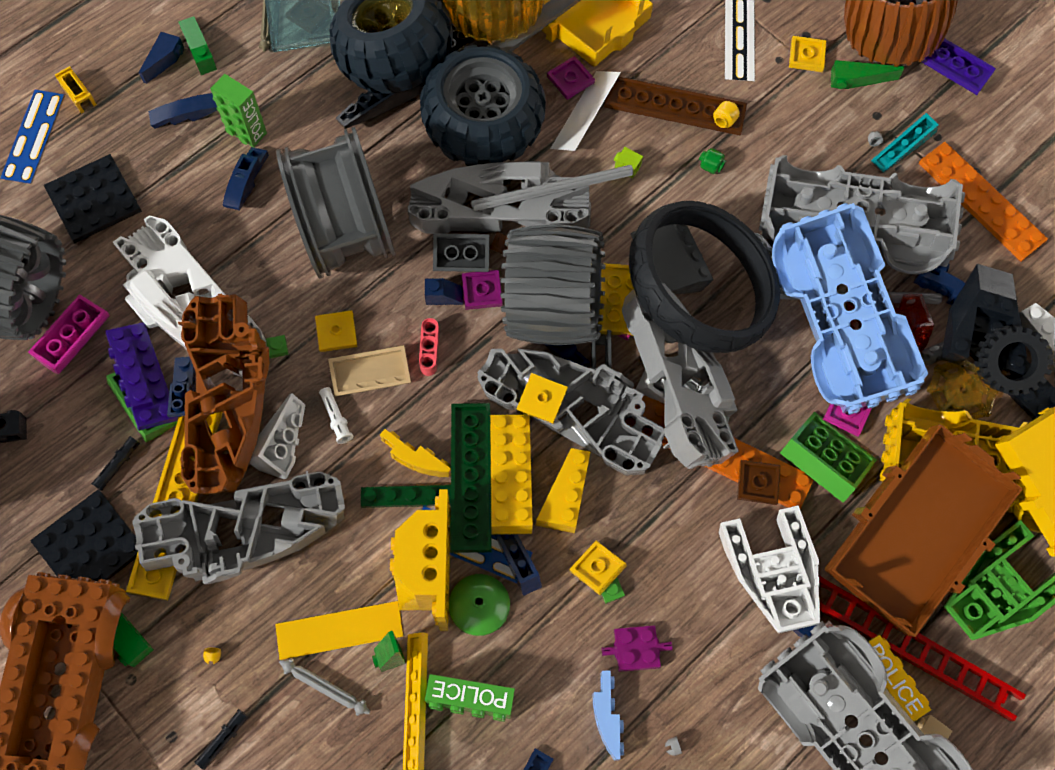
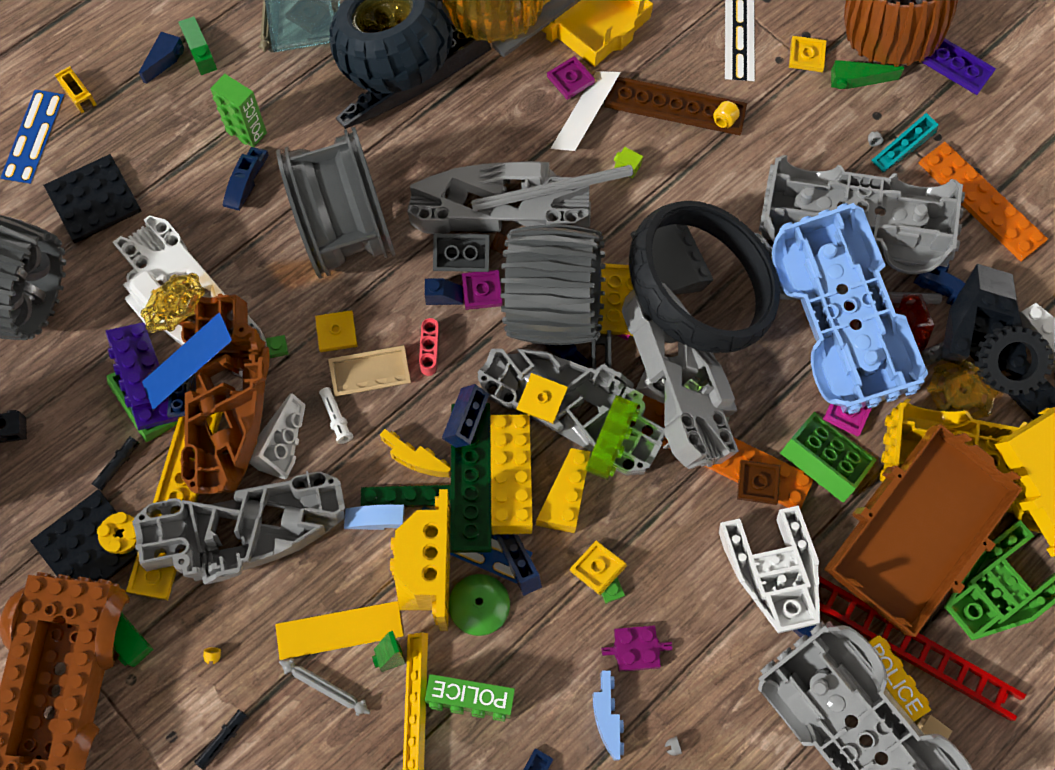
(69, 334): dark pink brick -> none
(107, 531): none -> yellow plate
(171, 301): none -> clear yellow plate
(183, 109): dark blue slope -> none
(186, 360): none -> blue sticker
(374, 517): none -> light blue slope
(465, 416): none -> dark blue brick
(482, 105): black wheel -> none
(611, 438): none -> clear neon green brick
(712, 161): green head -> none

